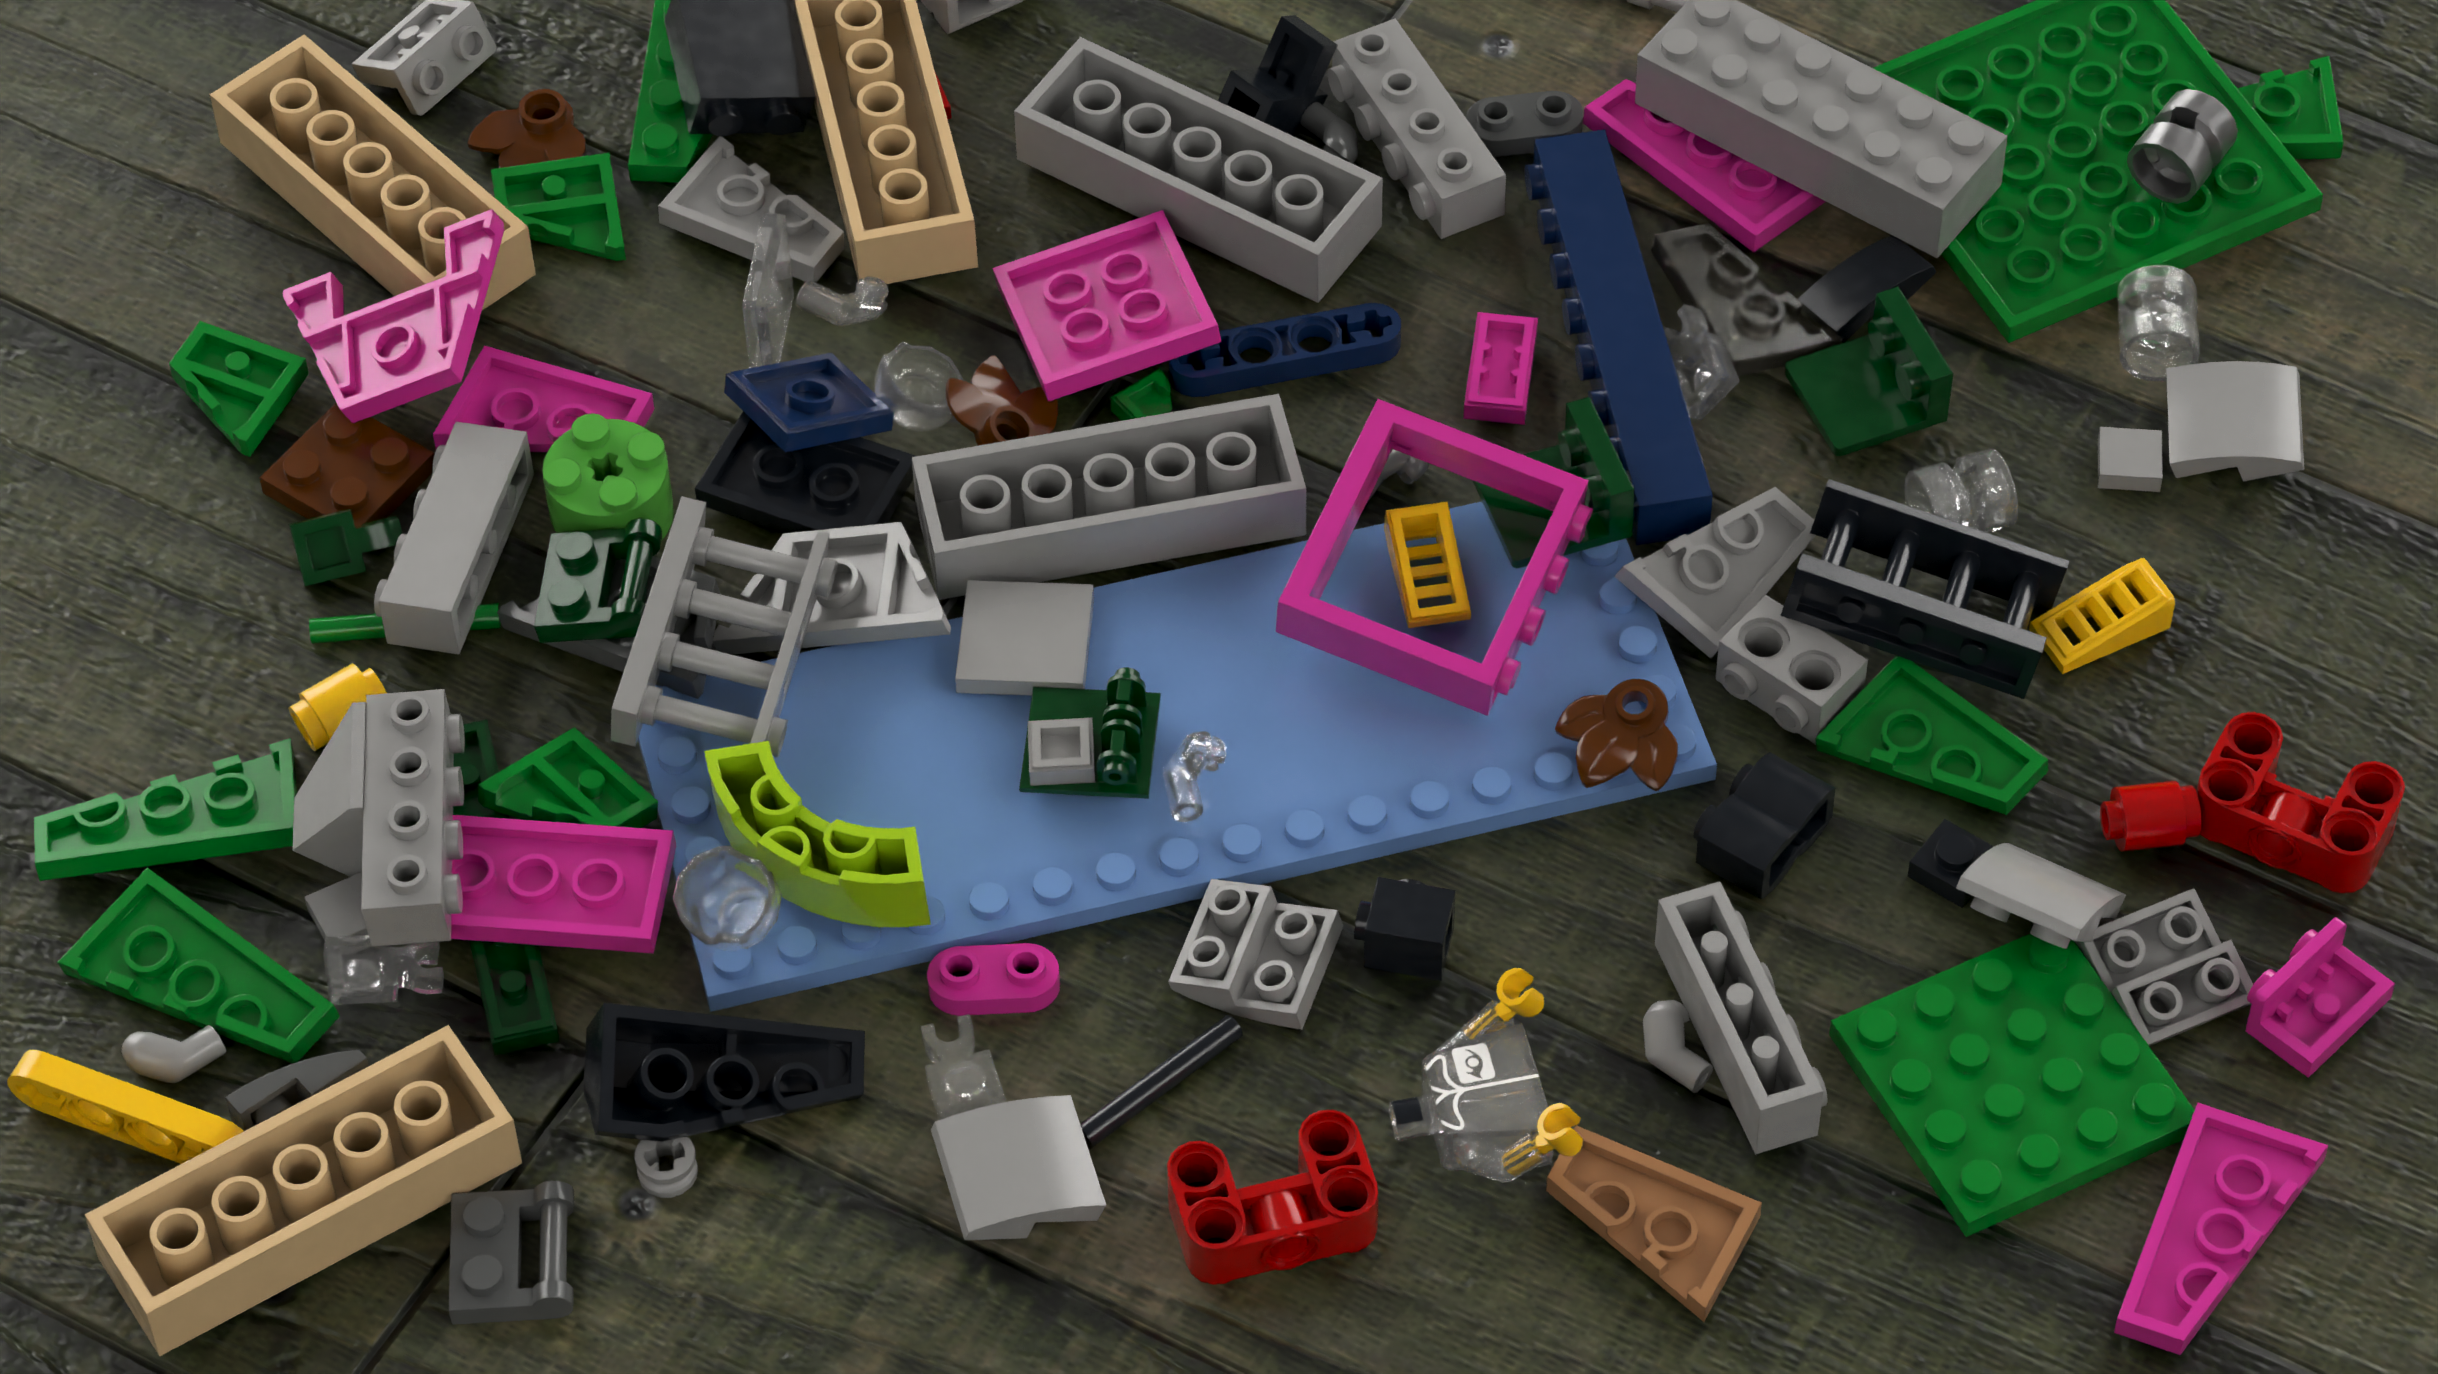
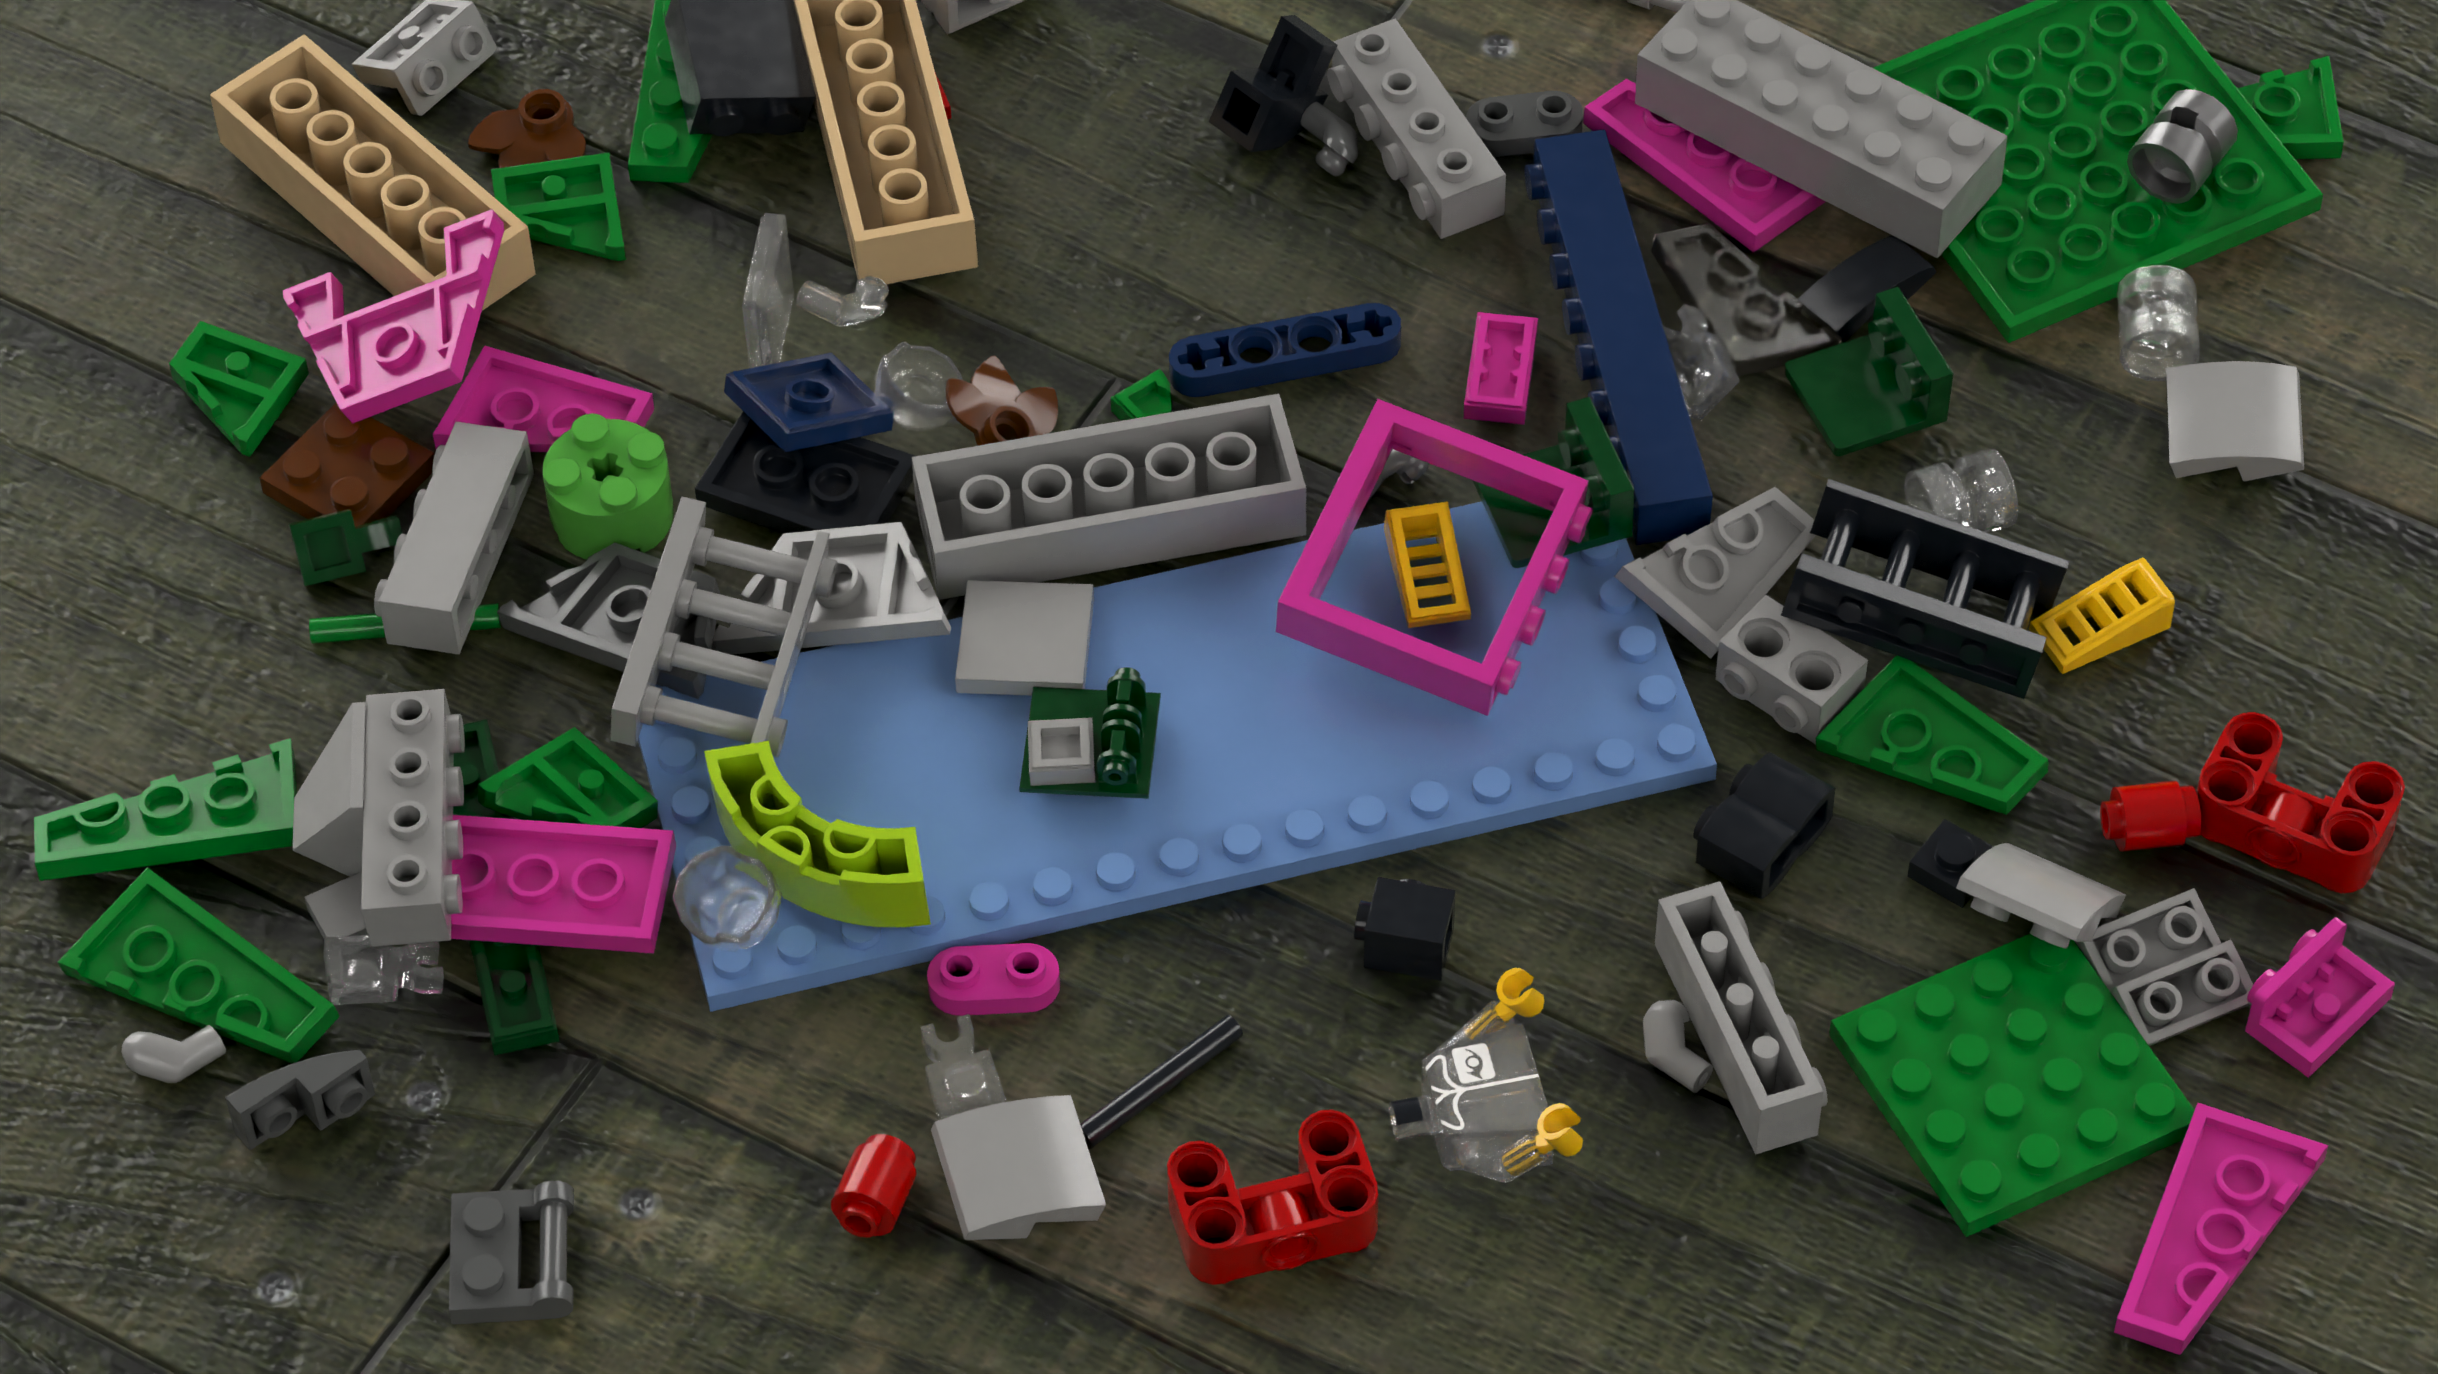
(116, 1108): yellow beam -> none
(303, 1189): tan brick -> none
(328, 701): yellow brick -> none
(580, 579): dark green plate -> none
(666, 1183): light grey bush -> none
(695, 1073): black wedge -> none
(724, 204): light grey wing -> none
(875, 1186): none -> red brick
(1106, 305): dark pink plate -> none
(1181, 773): clear arm -> none
(1206, 165): light grey brick -> none
(1256, 954): light grey slope -> none
(1618, 740): reddish brown plate -> none
(1657, 1216): medium nougat wing -> none
(2130, 459): light grey tile -> none

